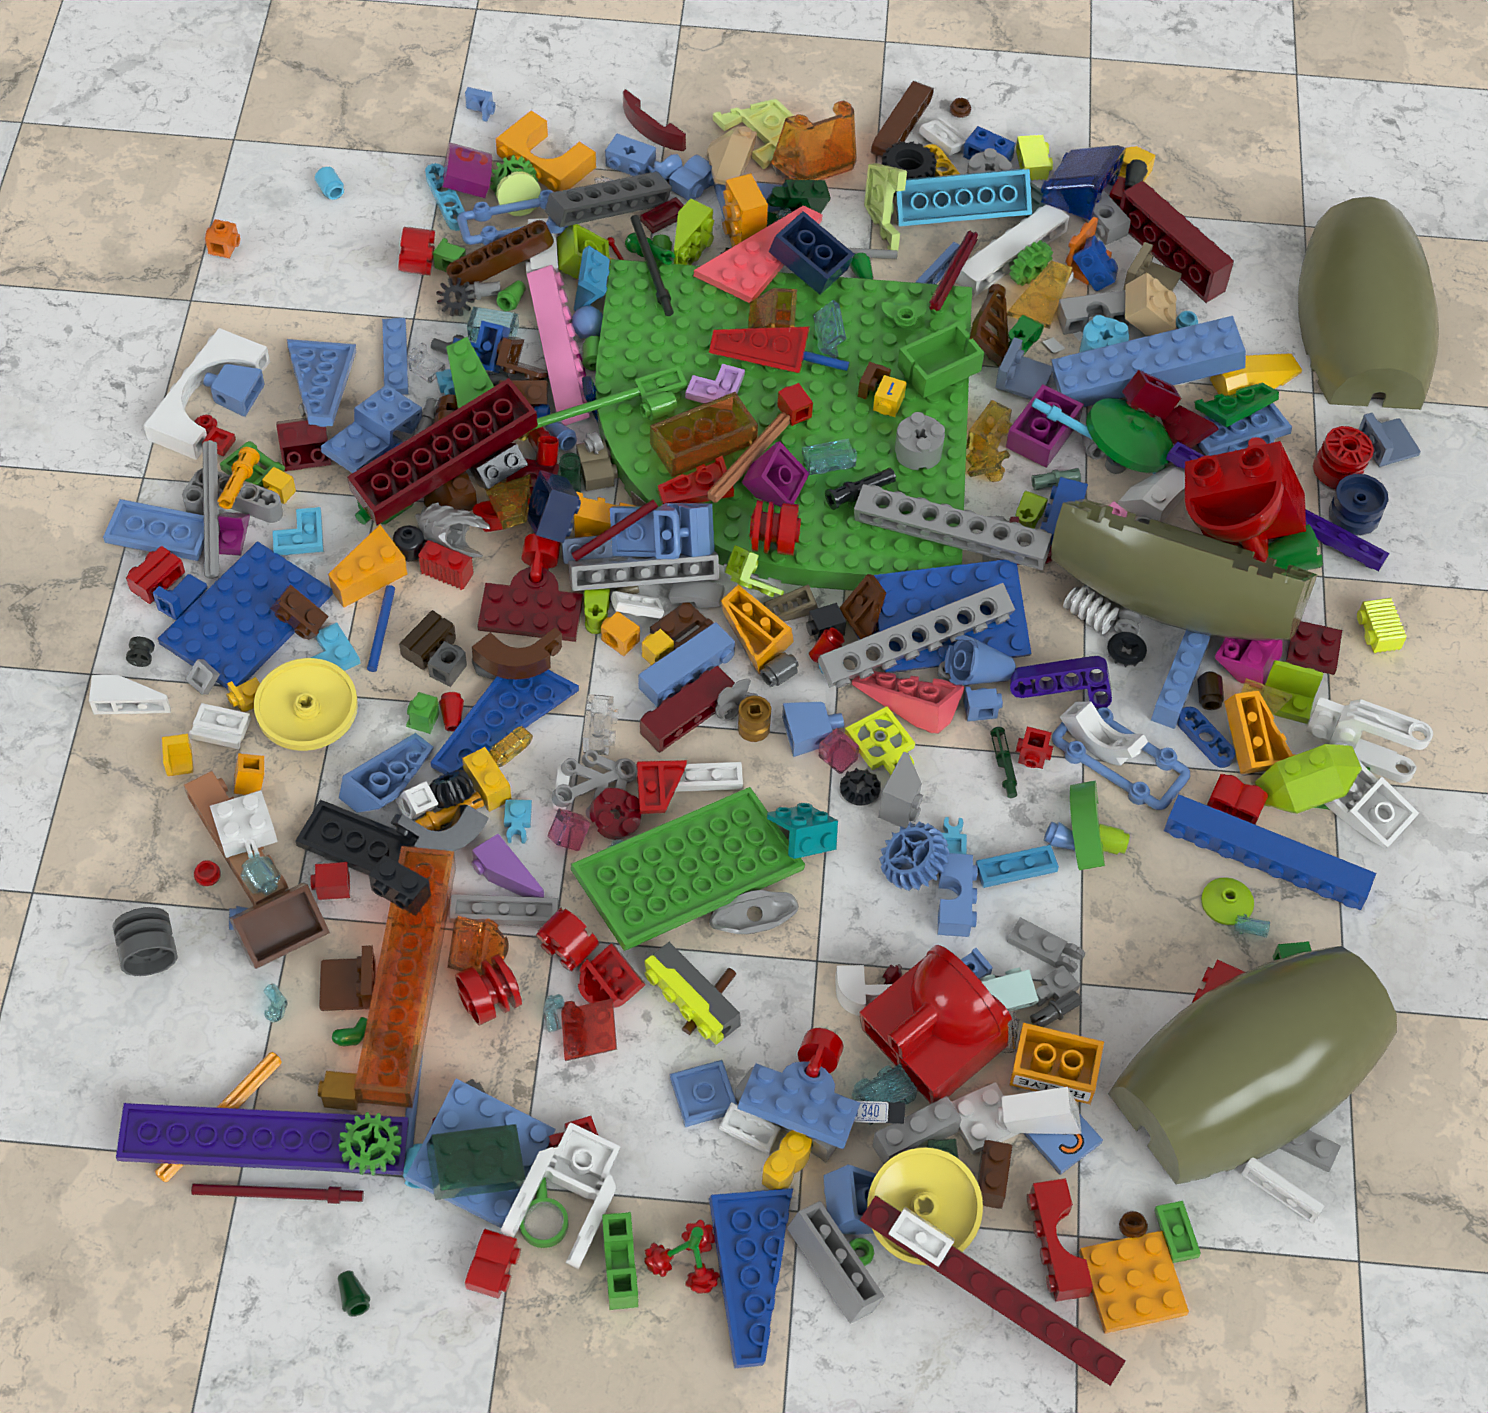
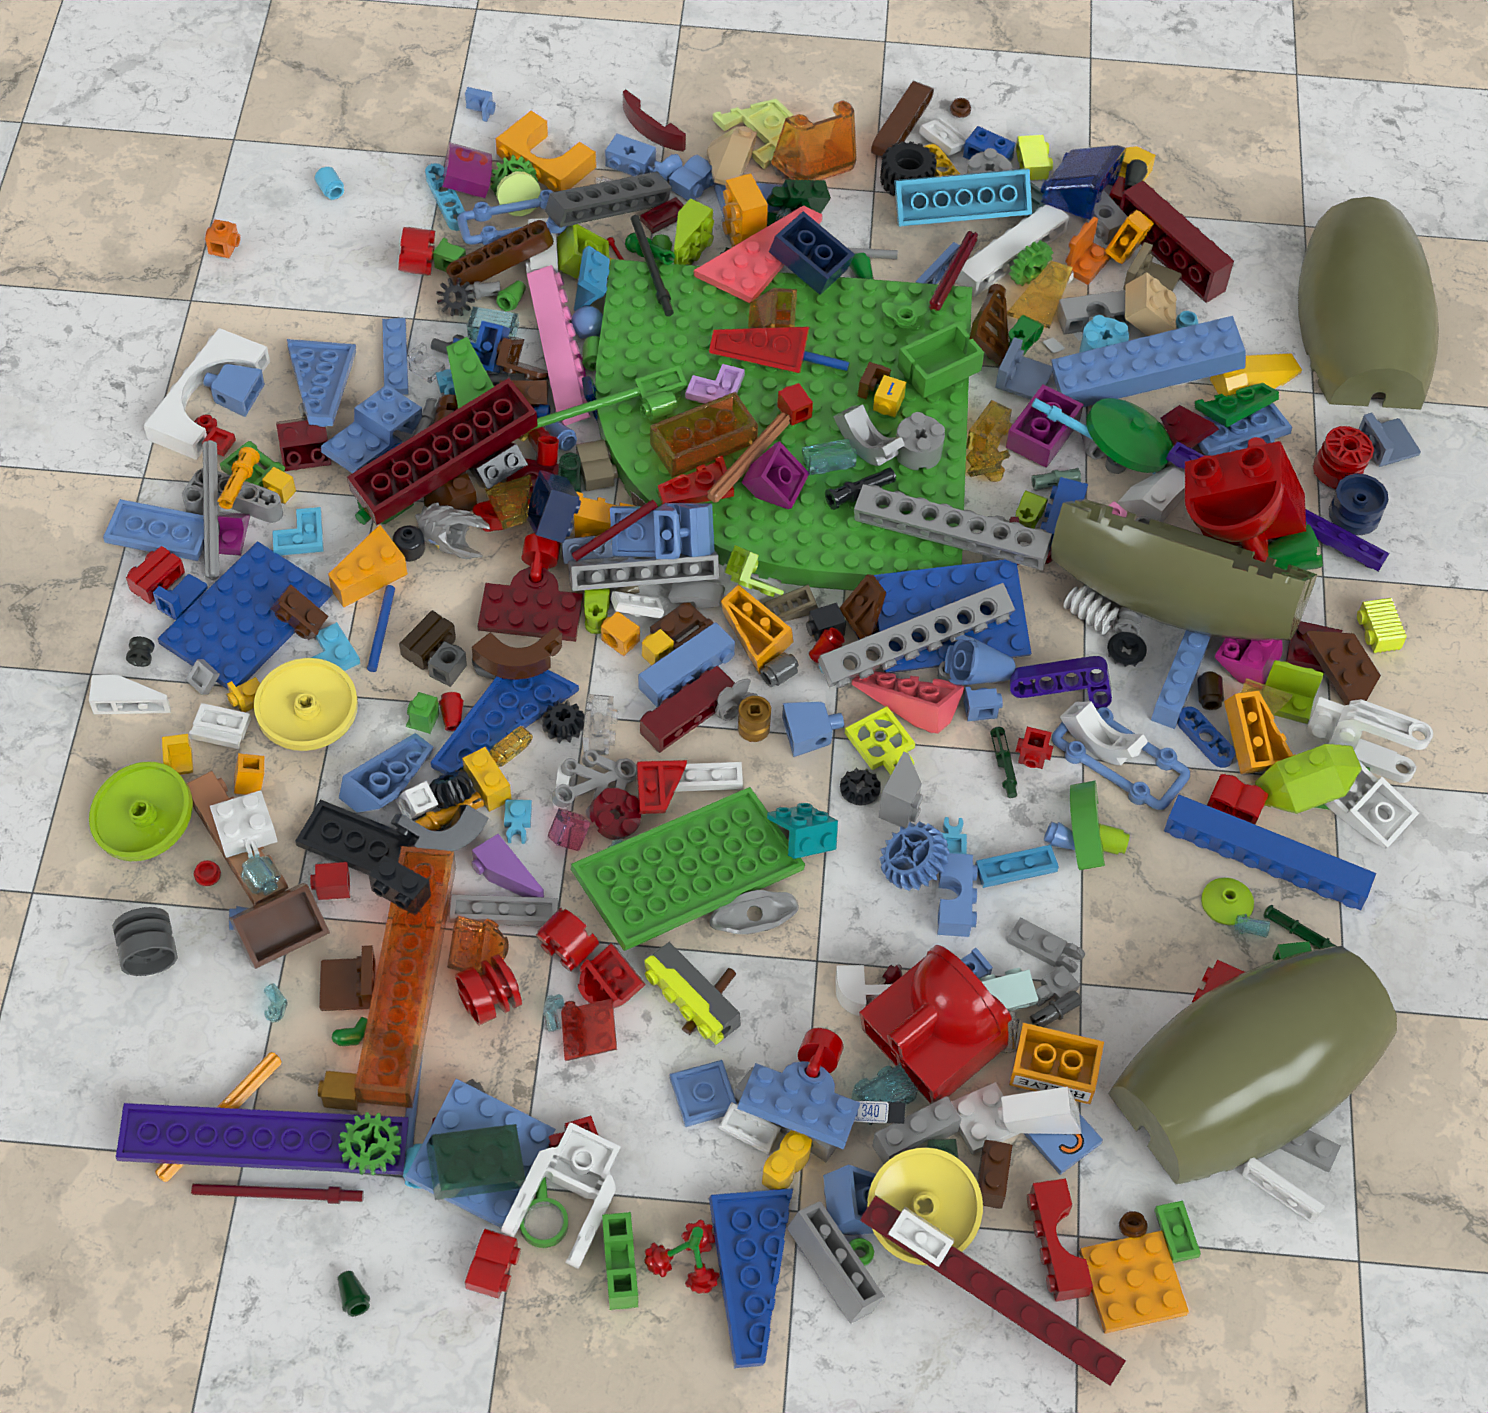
(140, 811): none -> lime dish
(445, 564): red brick -> none
(563, 721): none -> black gear
(593, 442): light grey plate -> none
(777, 528): red wheel -> none
(829, 328): clear light blue bracket -> none
(838, 751): clear pink panel -> none
(865, 438): none -> light grey arch
(880, 187): yellowish green wing -> none
(1096, 264): blue bracket -> none
(1129, 237): none -> light orange brick
(1151, 395): dark red brick -> none
(1297, 928): none -> dark green piece
(1344, 663): none -> reddish brown wing

